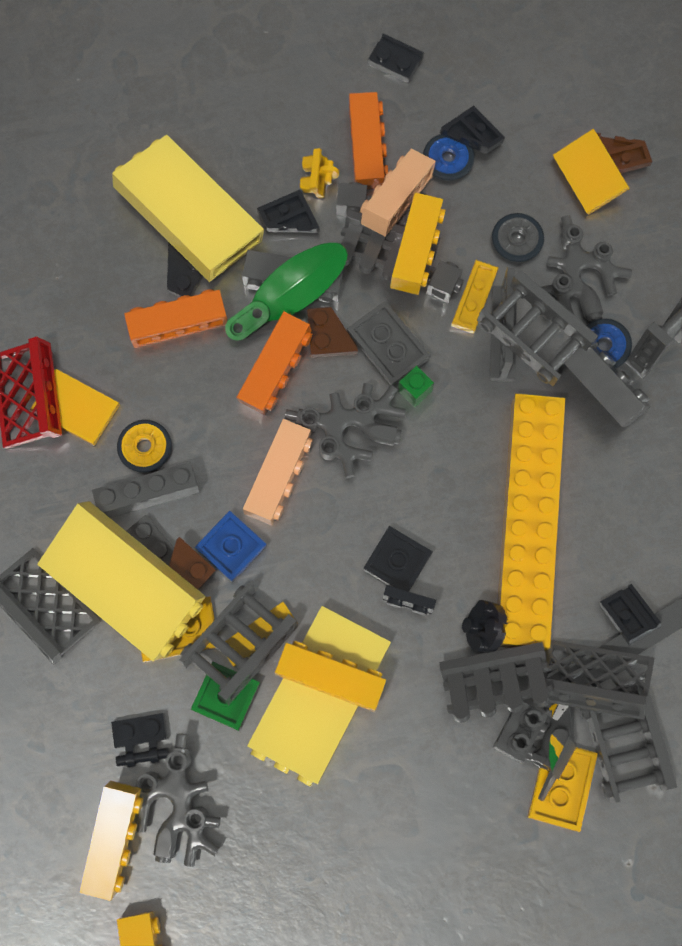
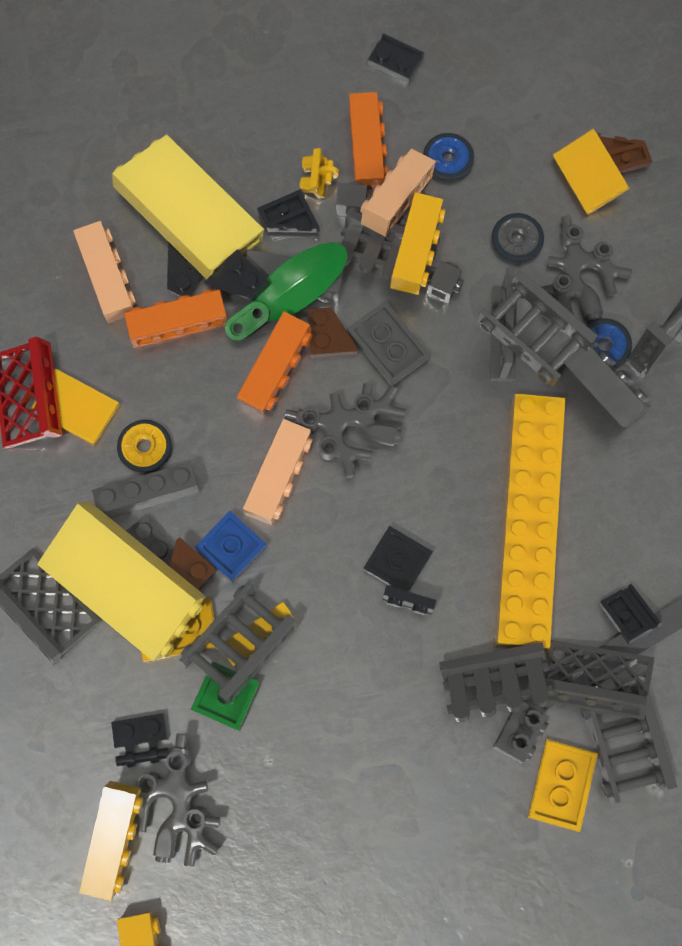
(104, 271): none -> light nougat brick
(238, 277): none -> black wing
(305, 724): light yellow brick -> none
(329, 676): yellow brick -> none
(415, 386): green brick -> none
(473, 131): black wing -> none
(474, 296): yellow tile -> none
(485, 626): black plate -> none
(556, 746): dark grey animal -> none

